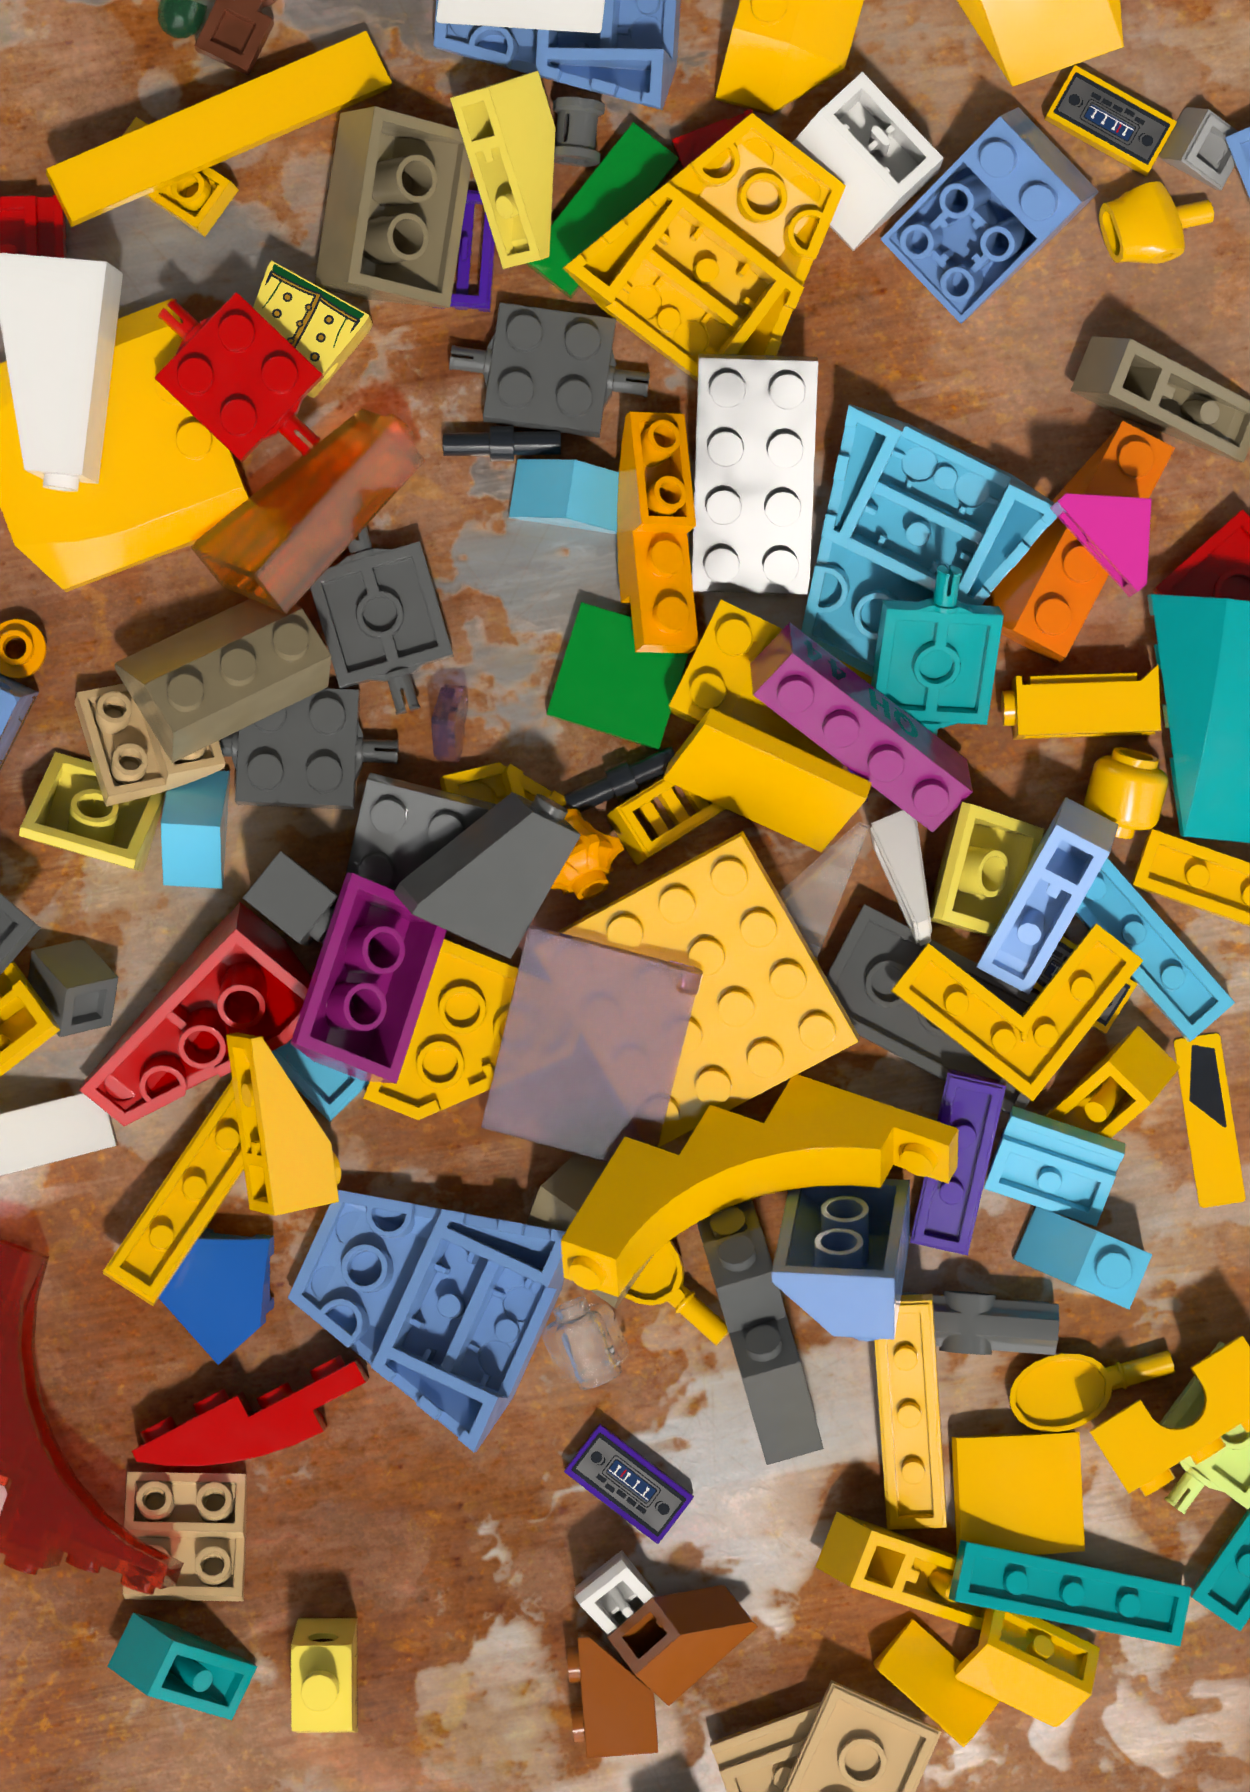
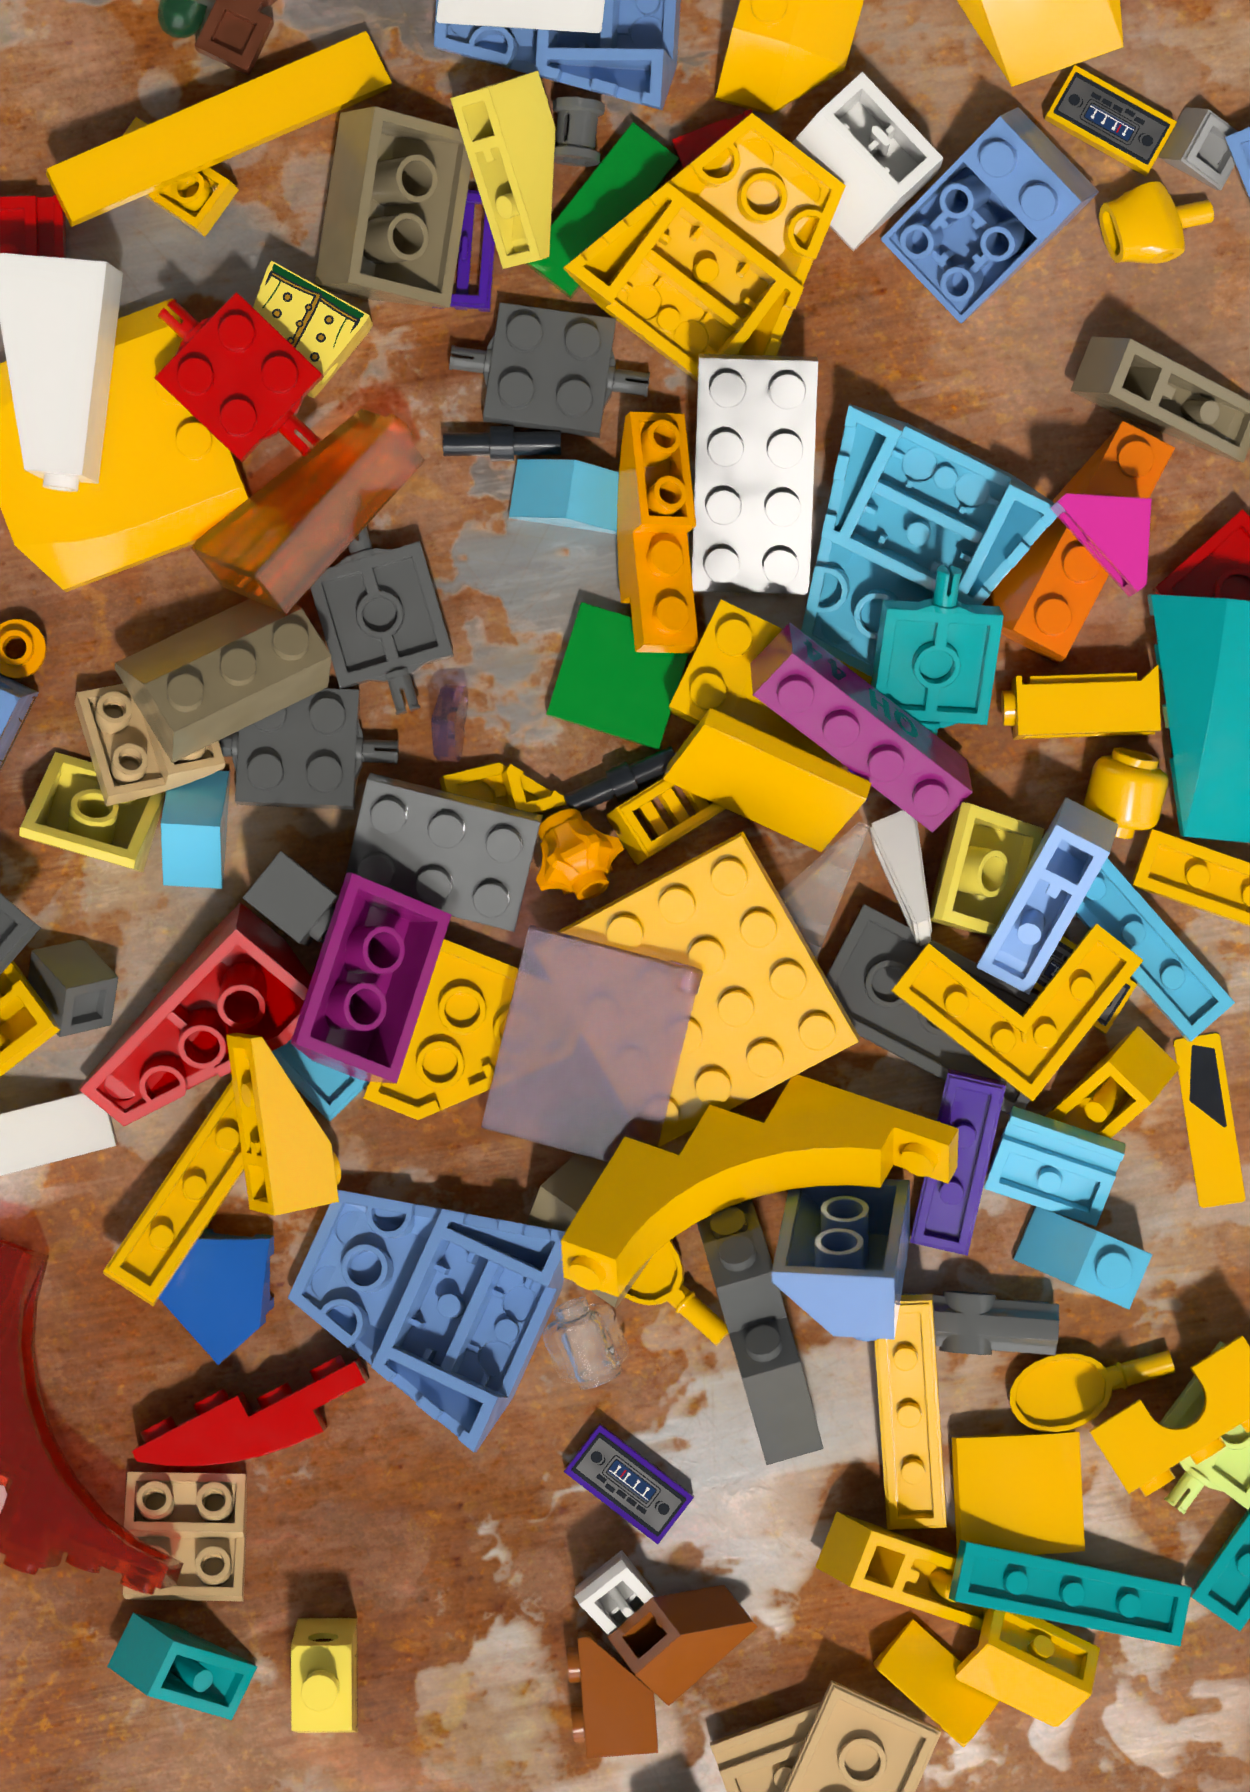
(493, 873): dark grey slope -> none

